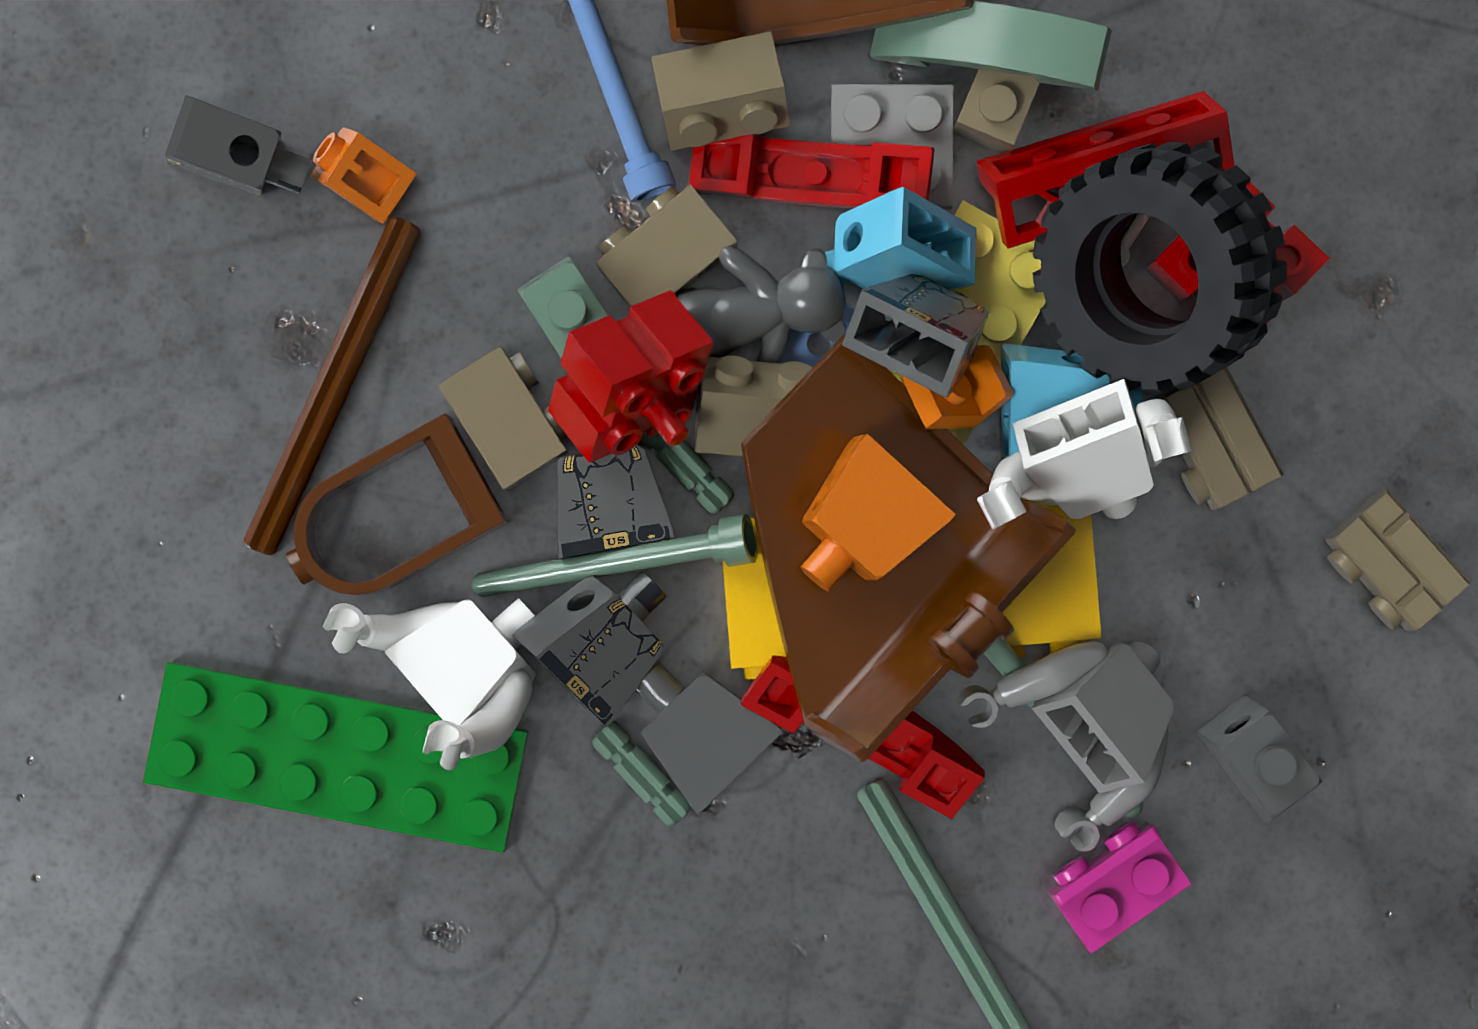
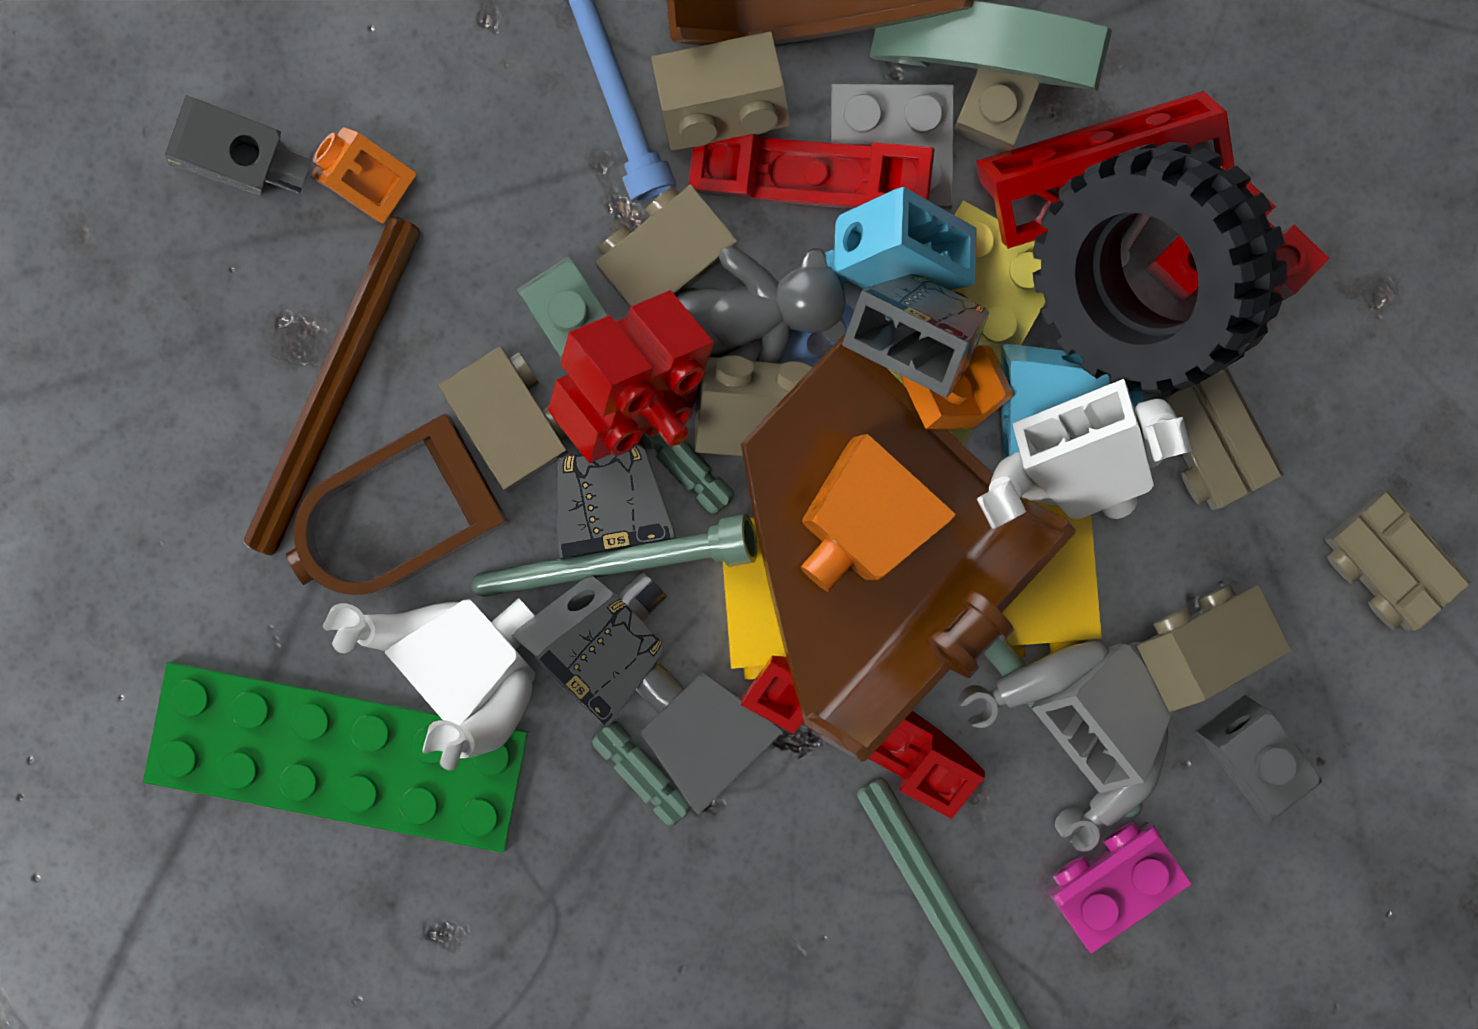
(1212, 648): none -> dark tan brick

